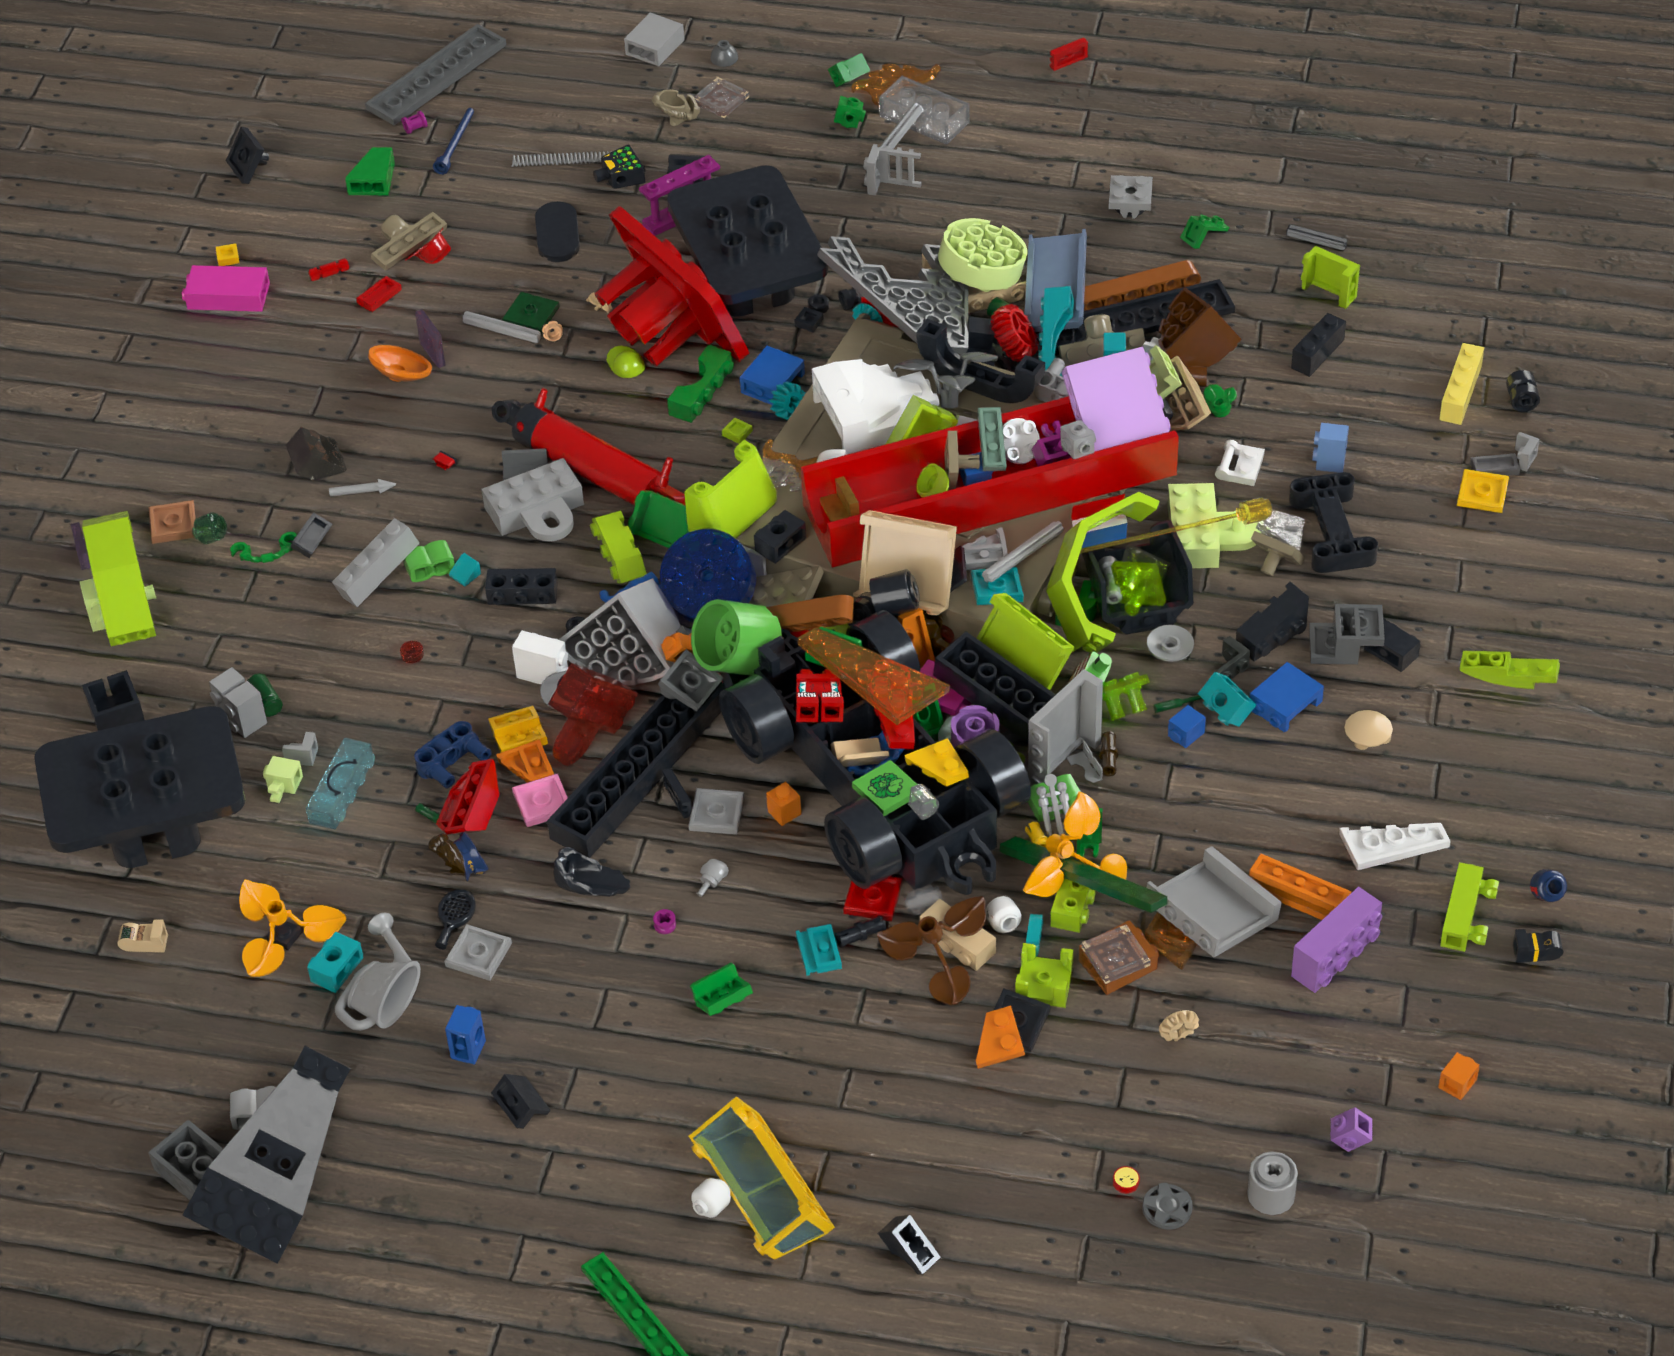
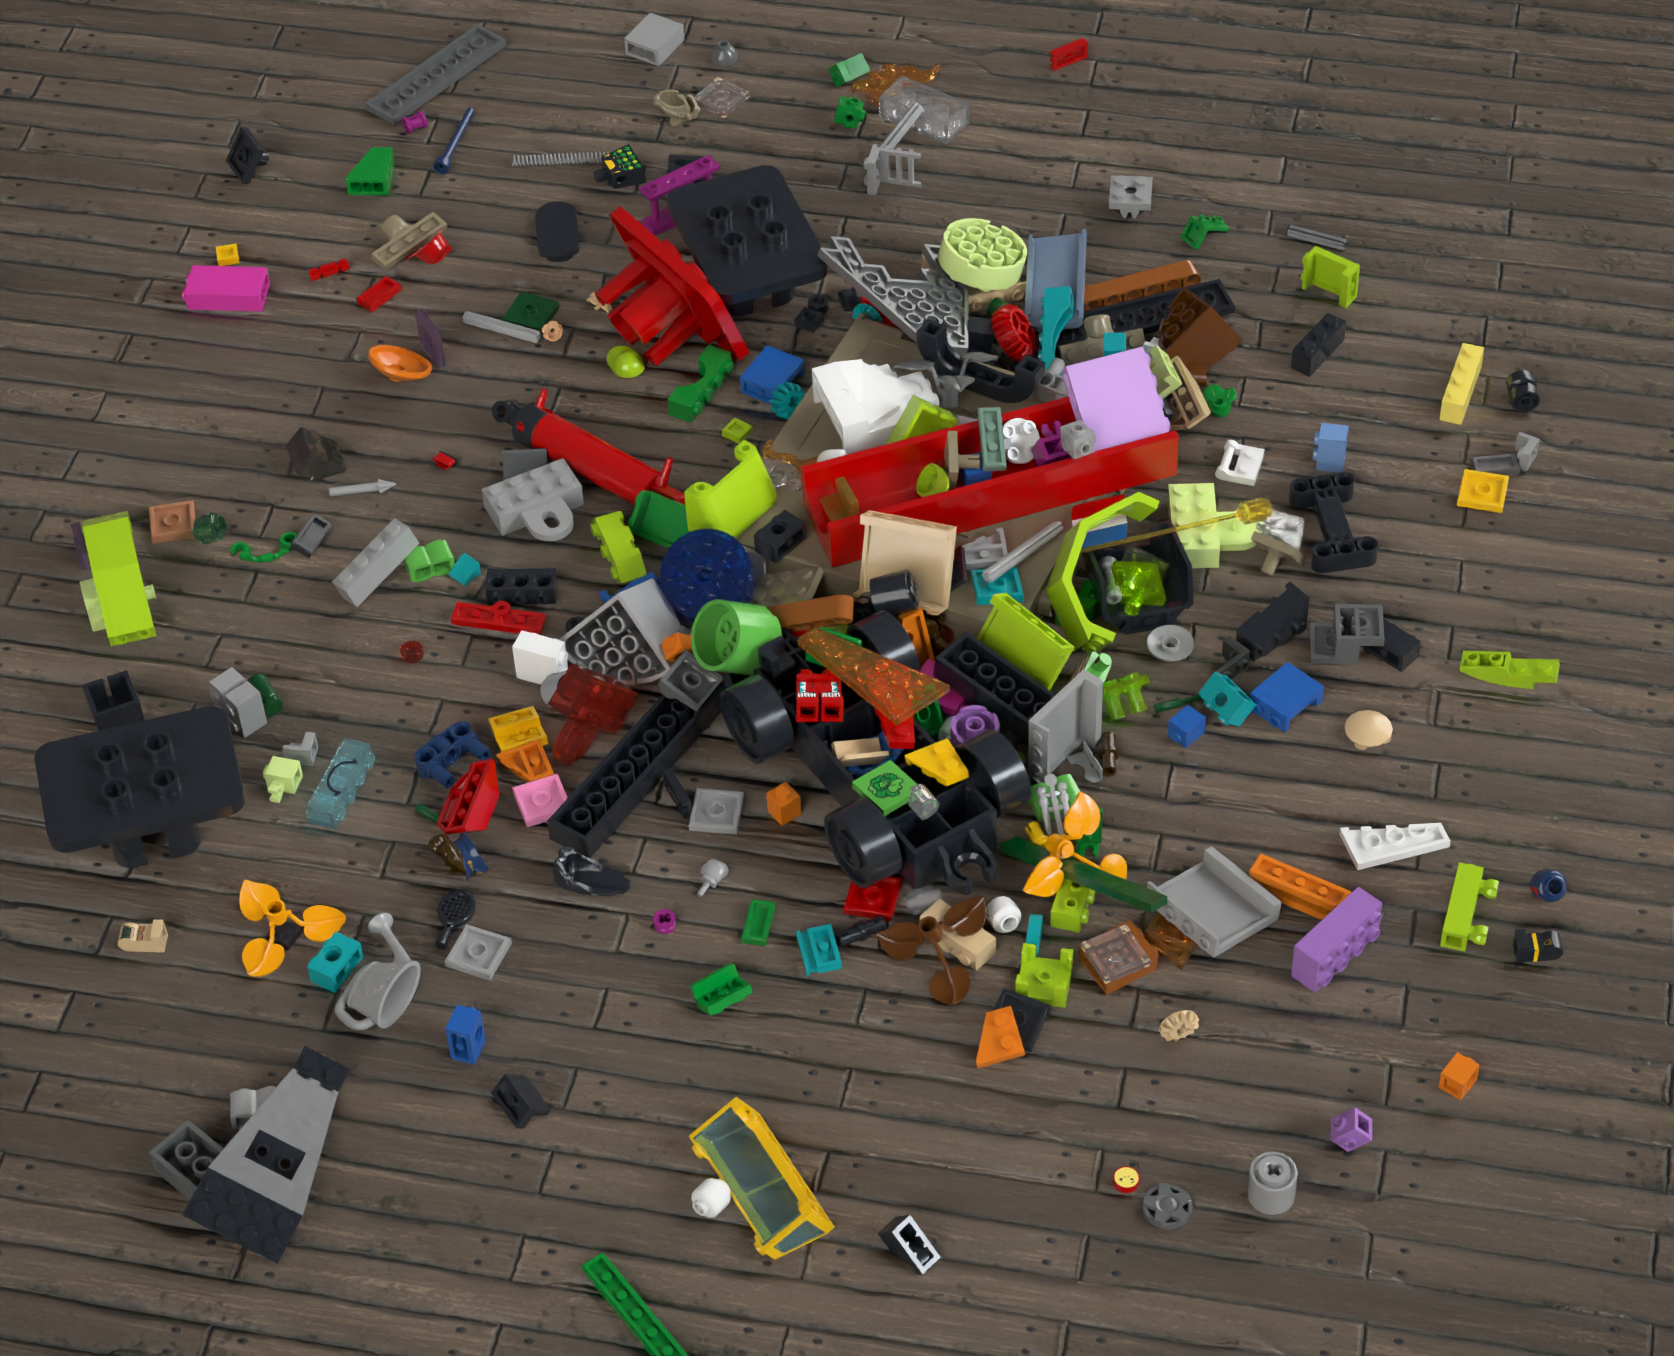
(498, 618): none -> red hinge
(758, 922): none -> green tile

